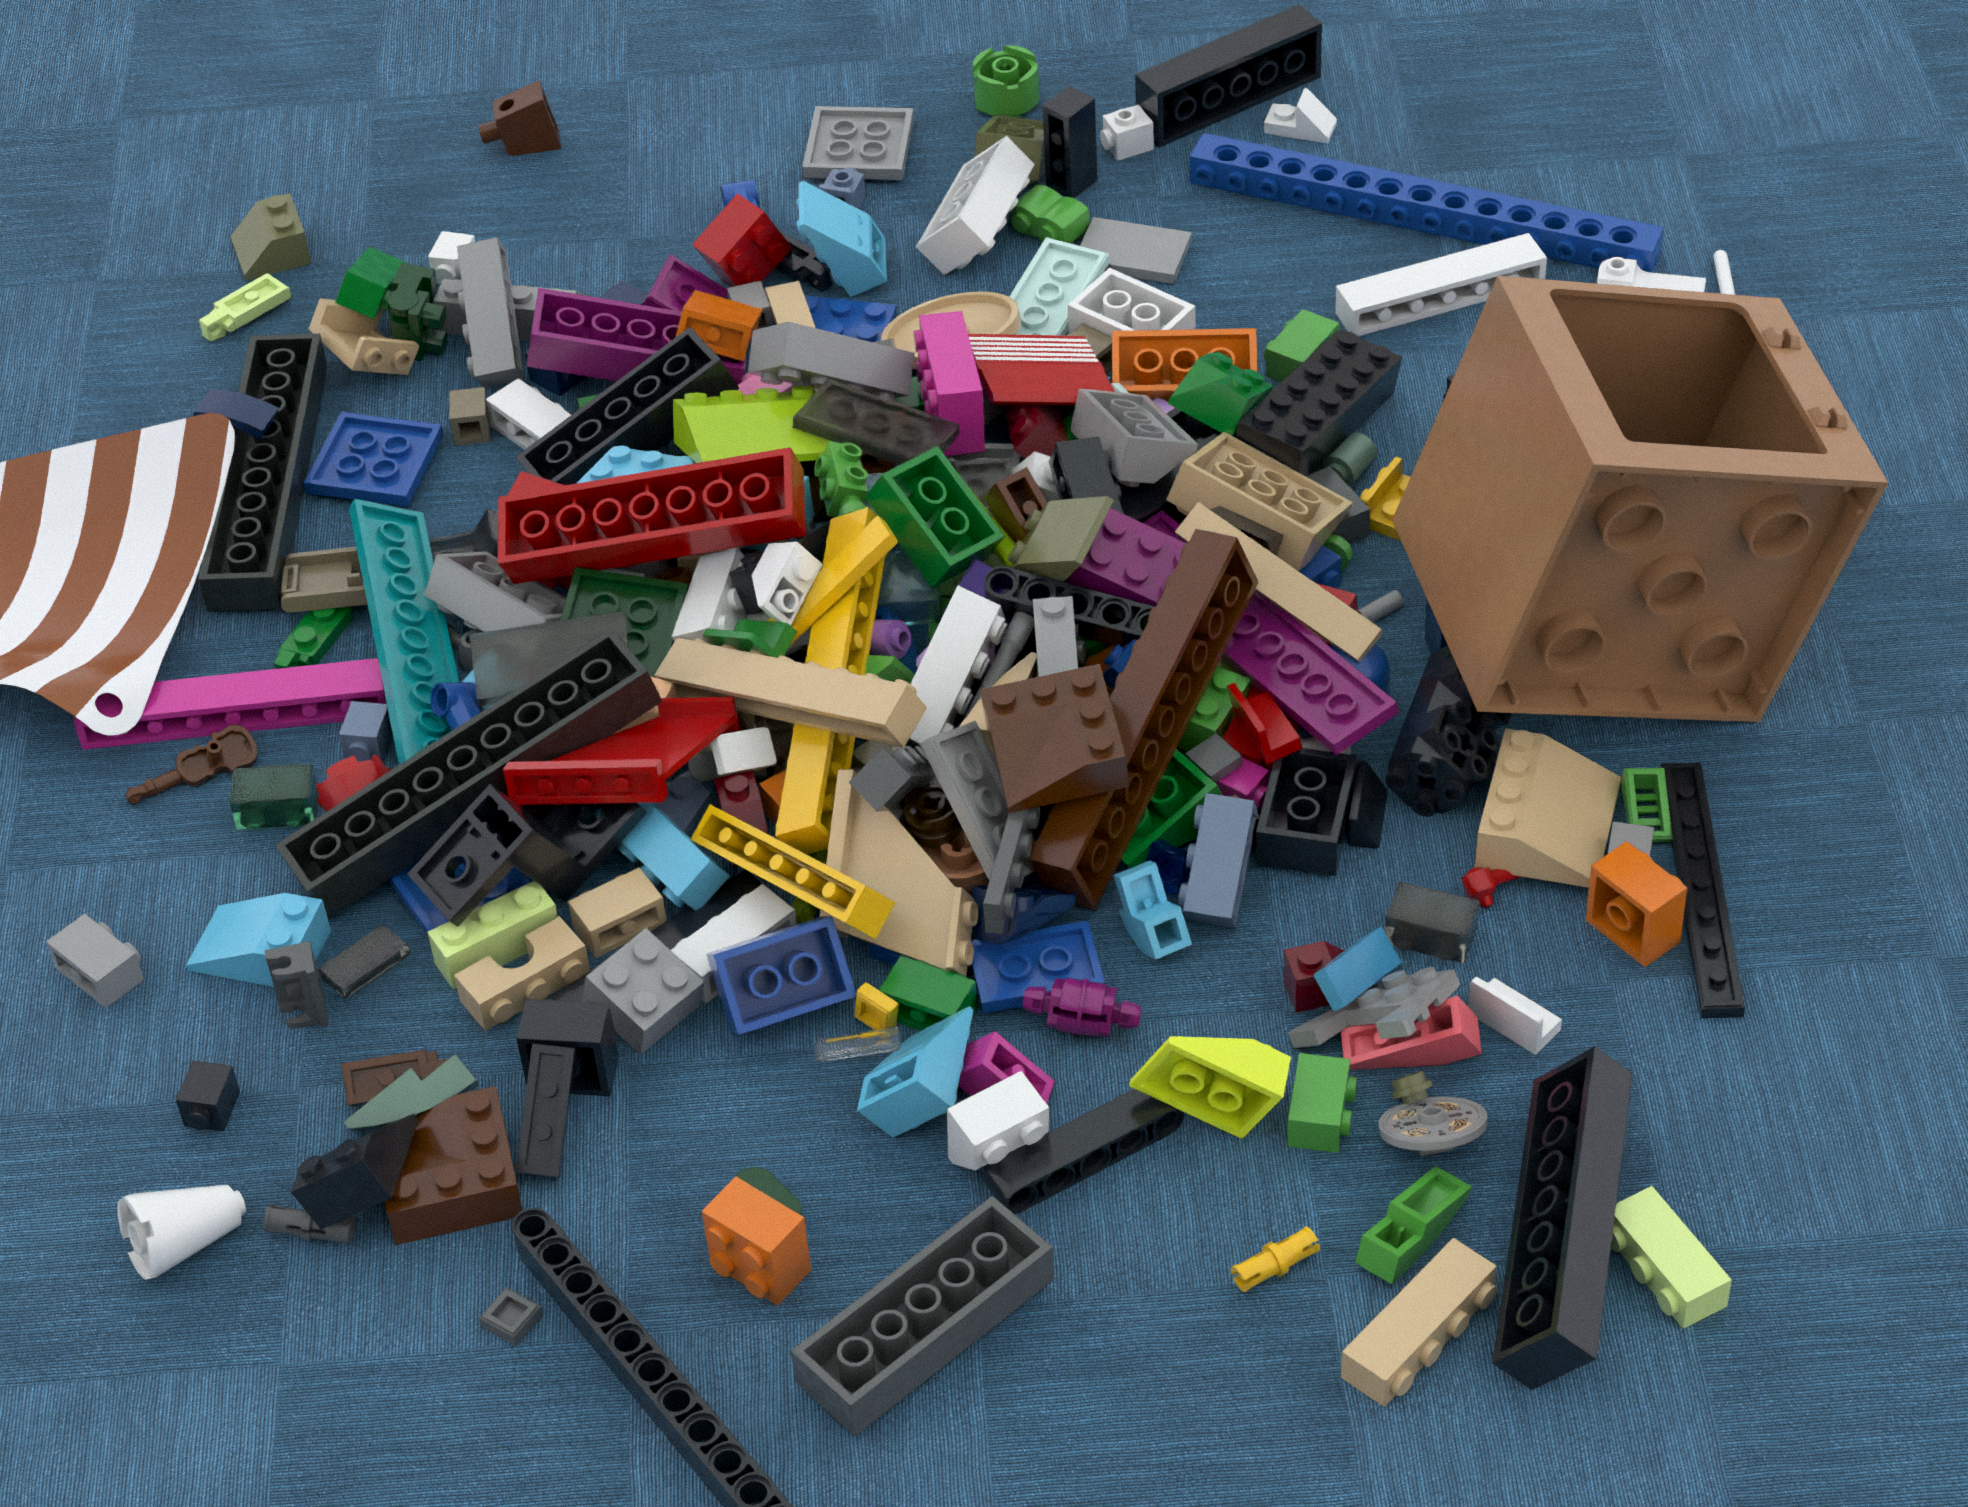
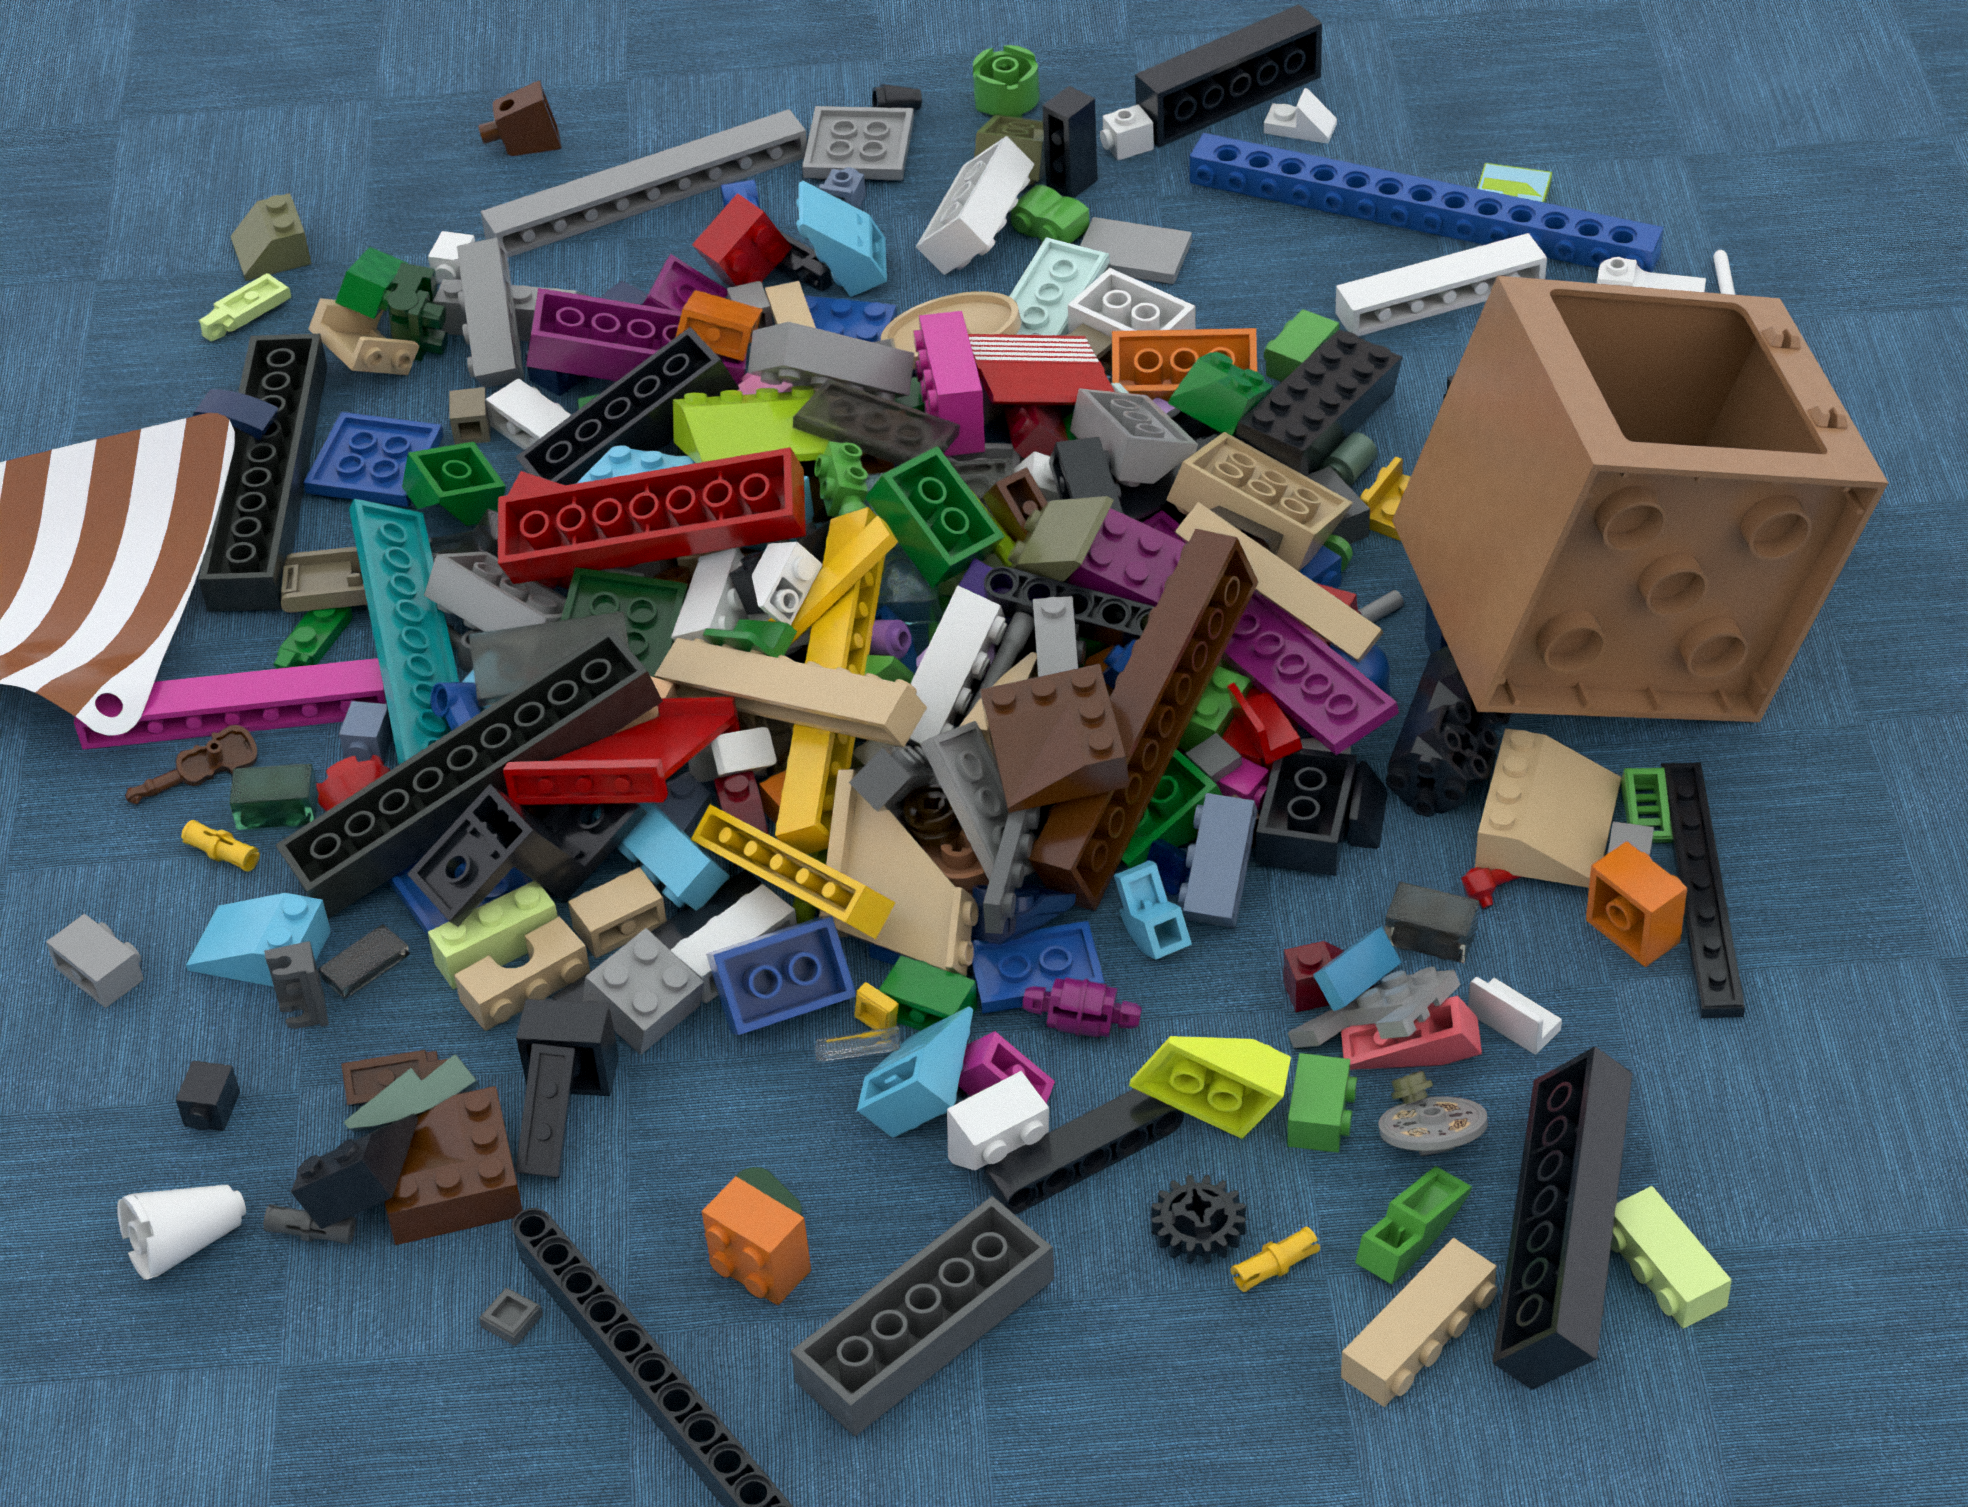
(220, 845): none -> yellow pin
(455, 479): none -> green slope
(646, 183): none -> light grey brick
(896, 97): none -> black cone
(1179, 1215): none -> black gear
(1516, 181): none -> tile

